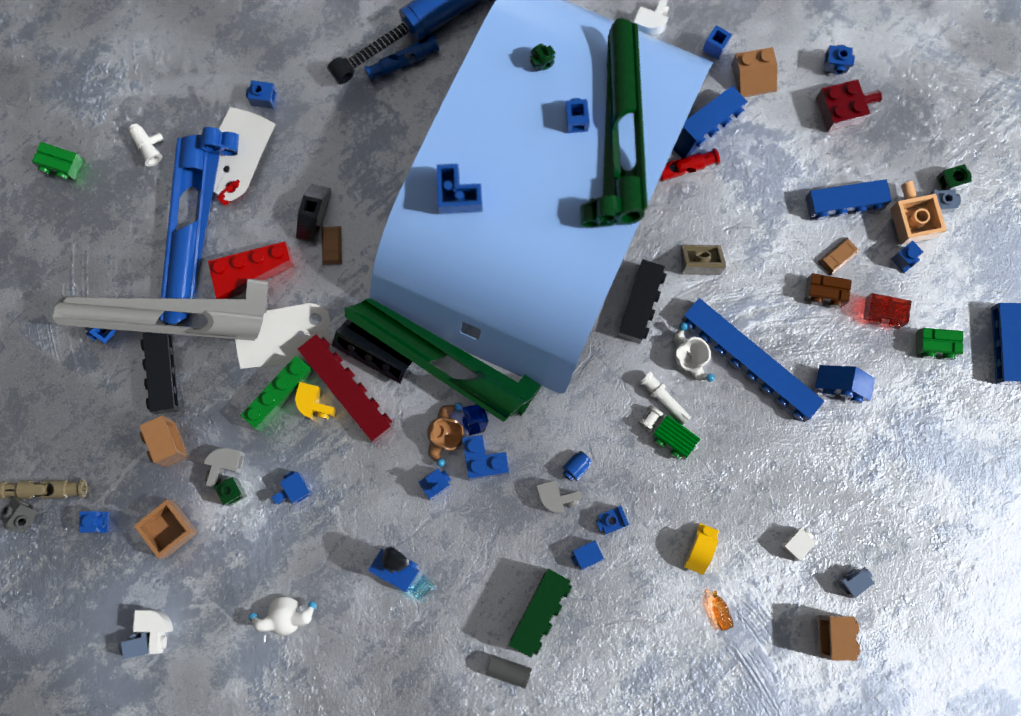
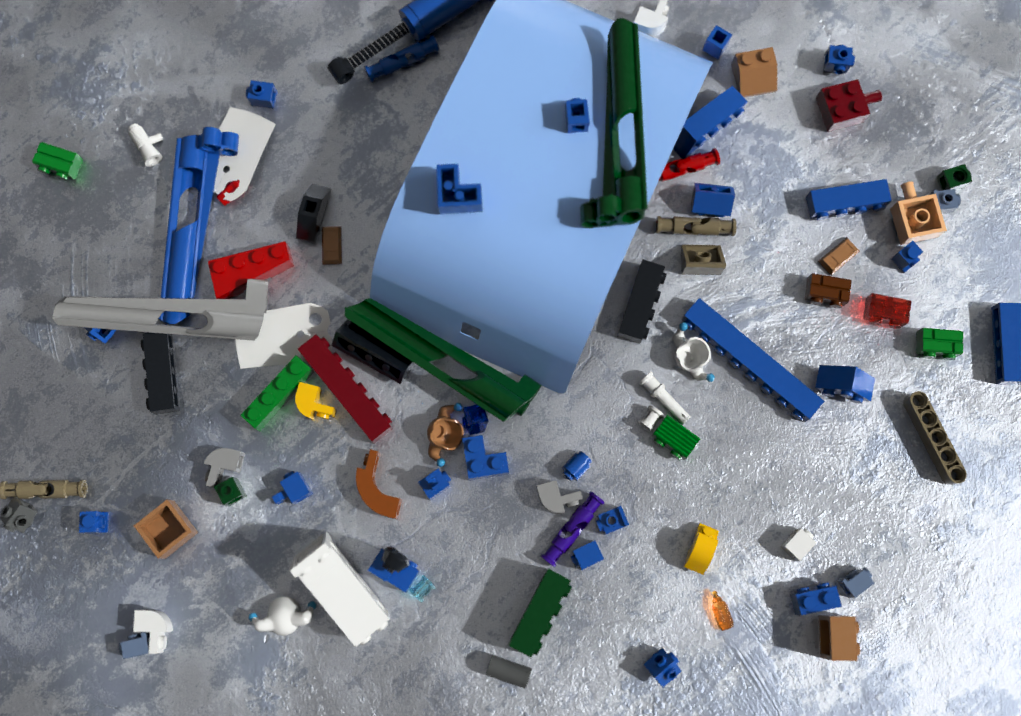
(163, 441): medium nougat piece -> none
(340, 590): none -> white brick
(371, 495): none -> dark orange arch
(542, 57): dark green gear -> none
(575, 525): none -> dark purple piece
(663, 667): none -> blue brick
(703, 226): none -> dark tan piece
(712, 199): none -> blue brick
(815, 600): none -> blue brick
(943, 442): none -> dark tan beam

